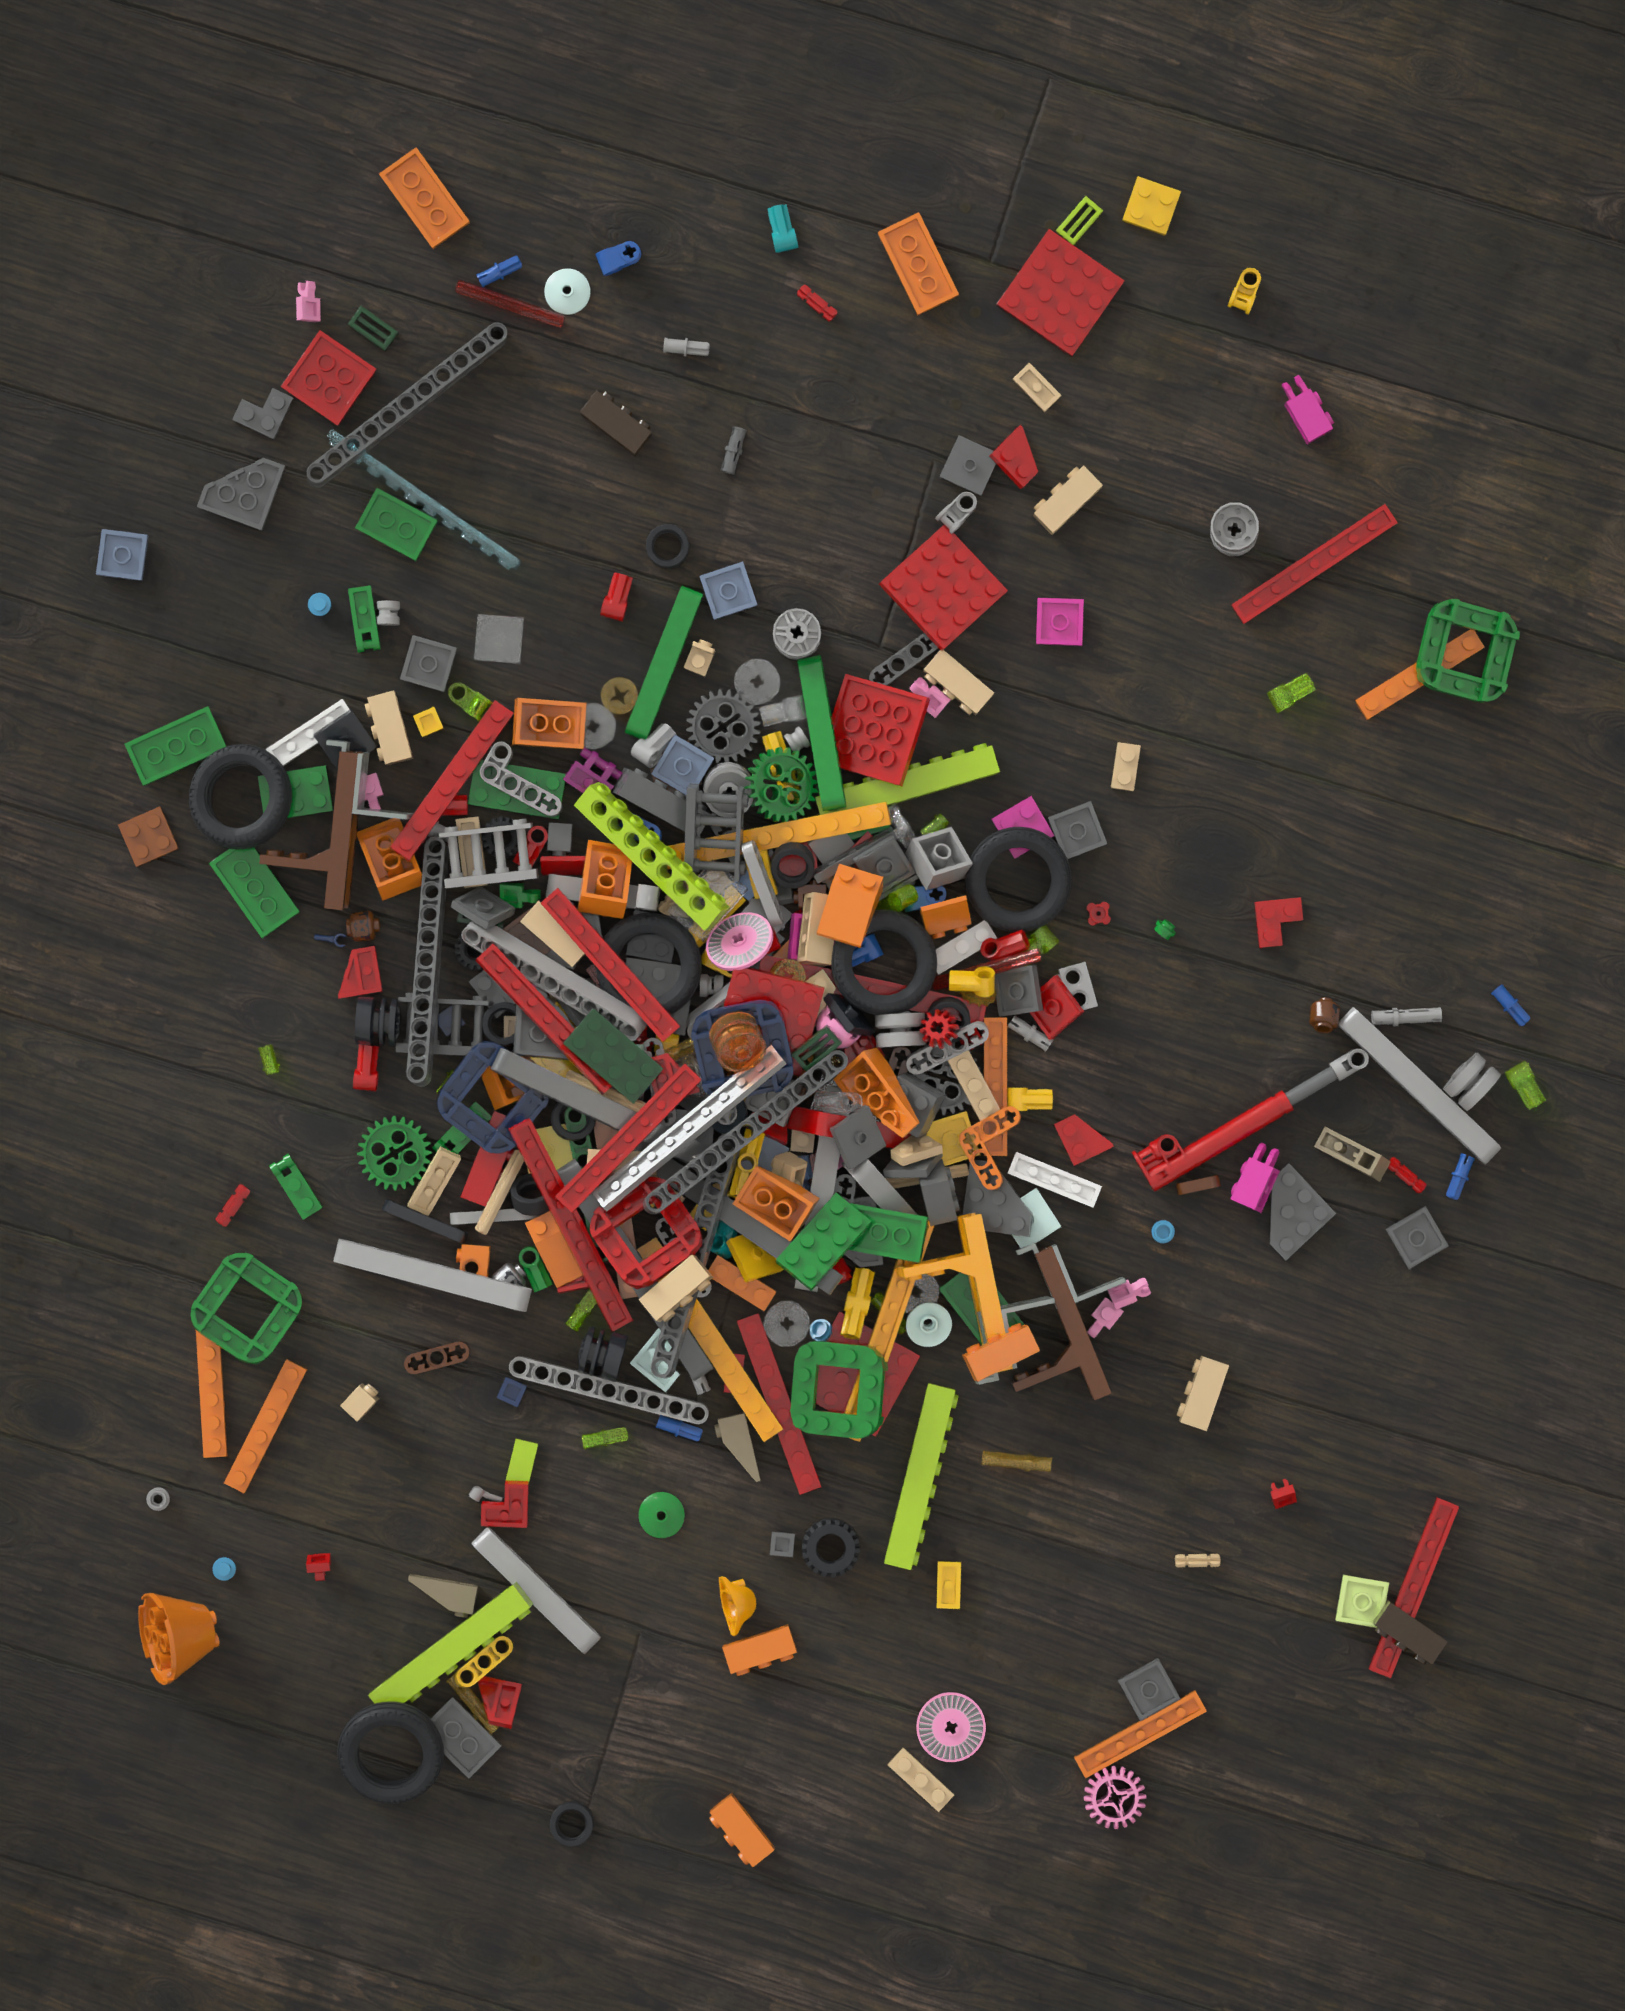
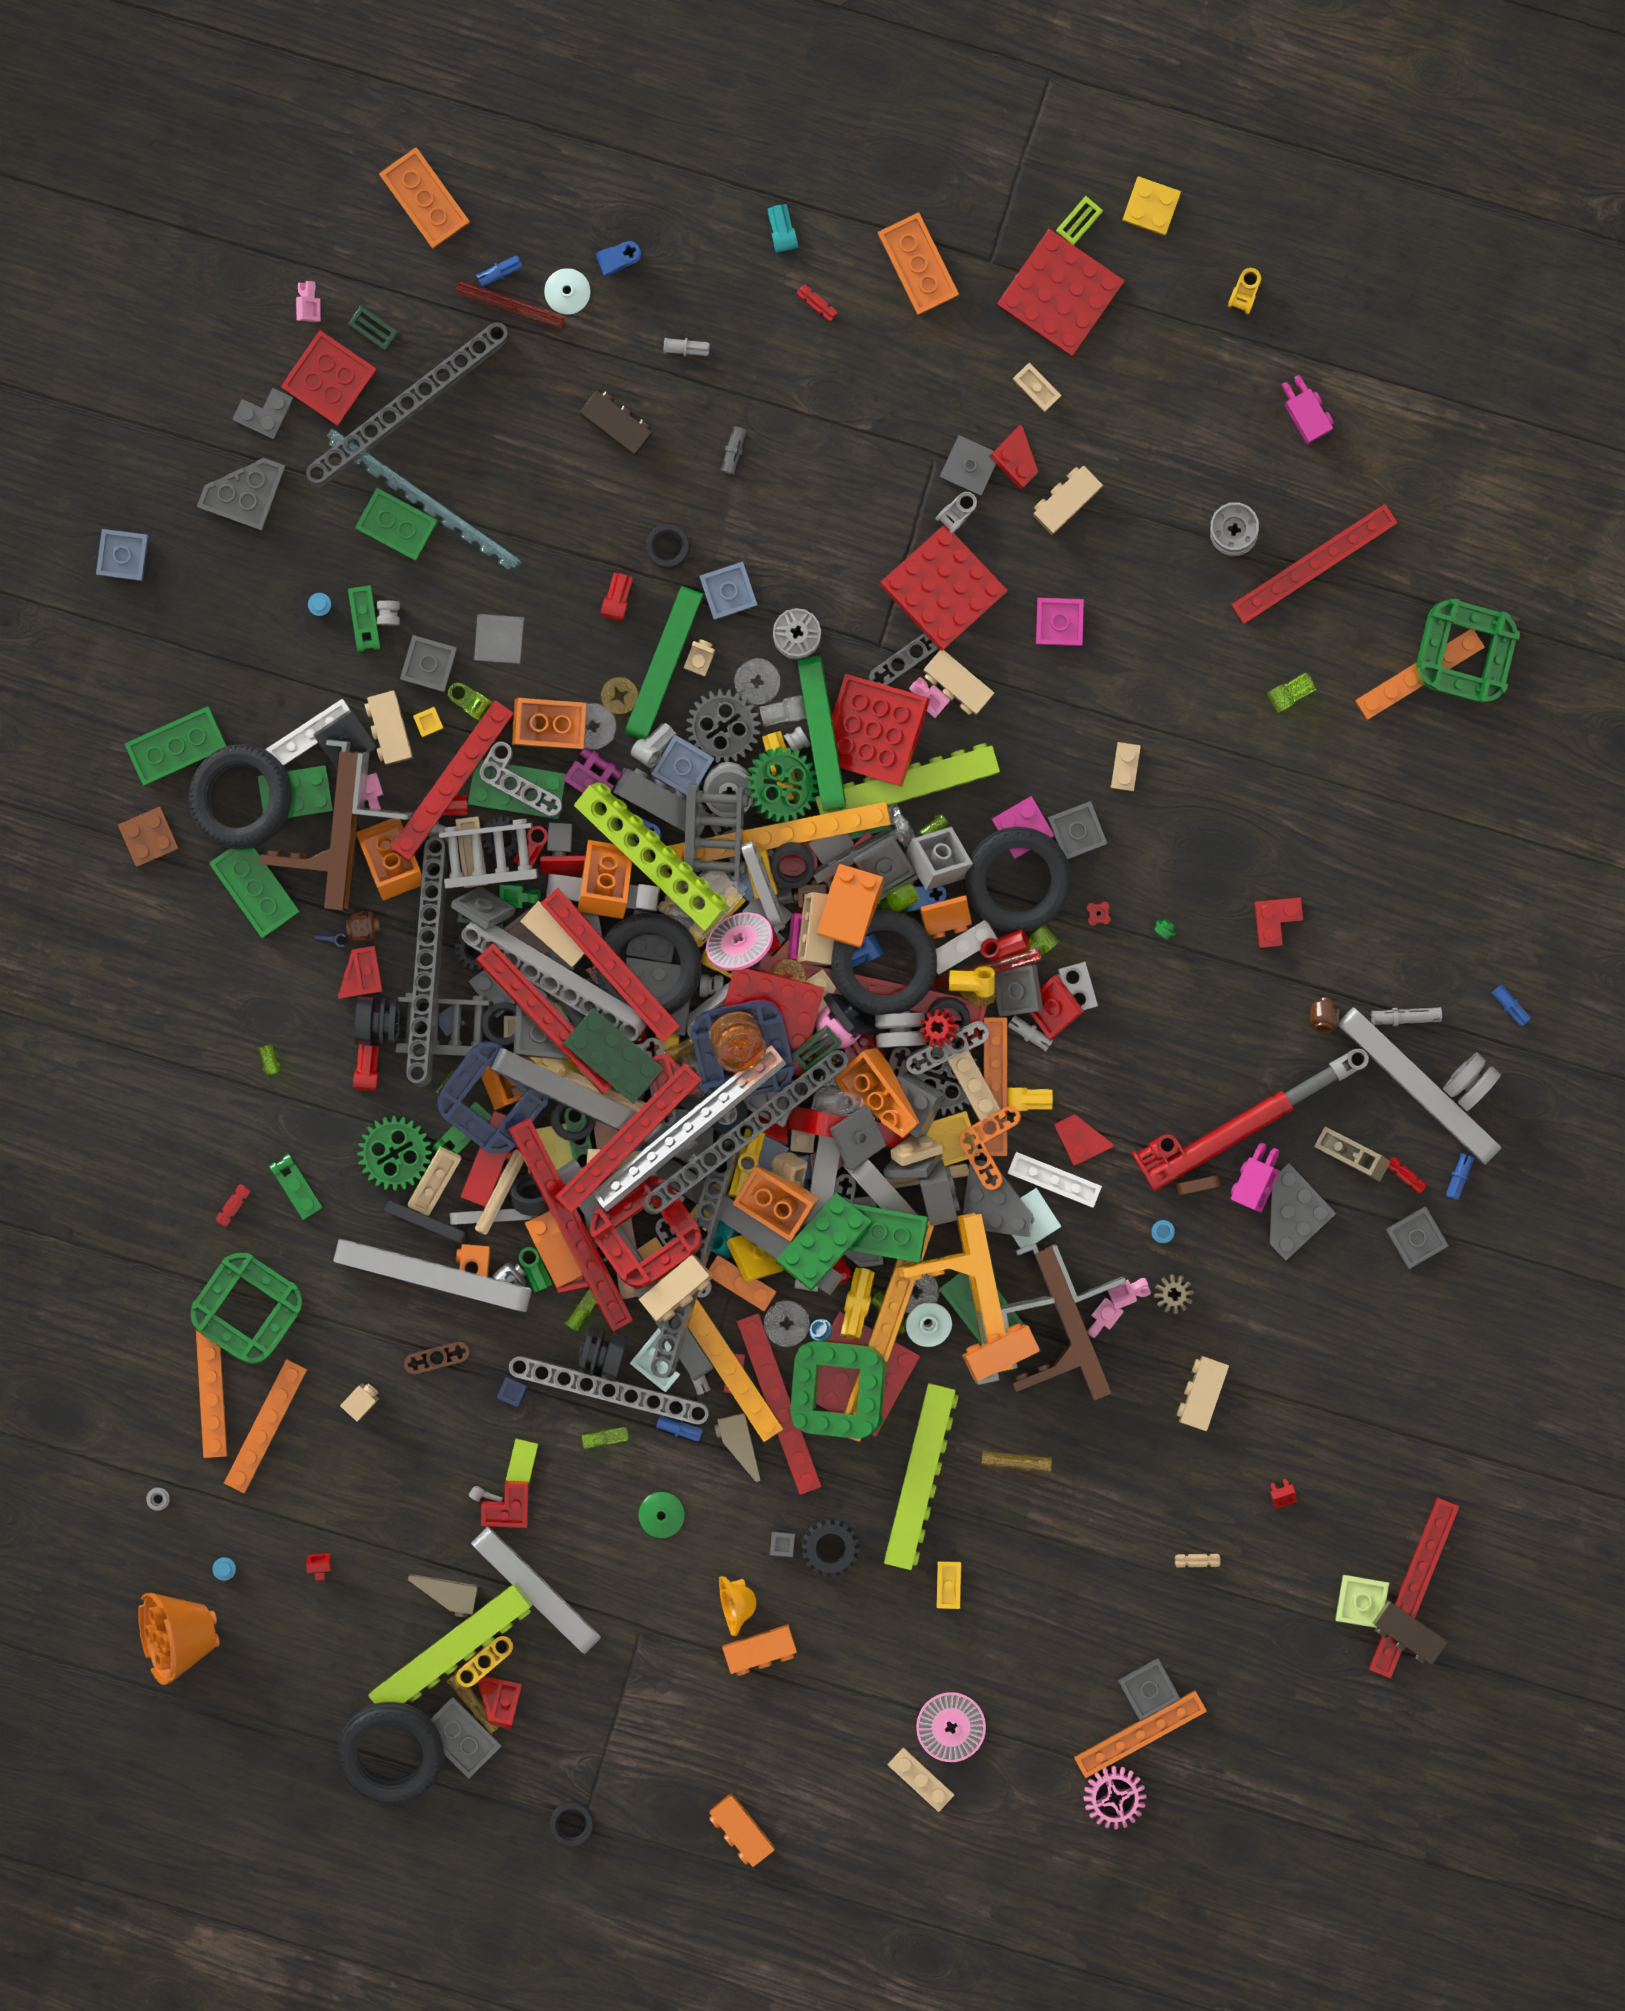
(1178, 1287): none -> dark tan gear
(1523, 1081): clear neon green piece -> none

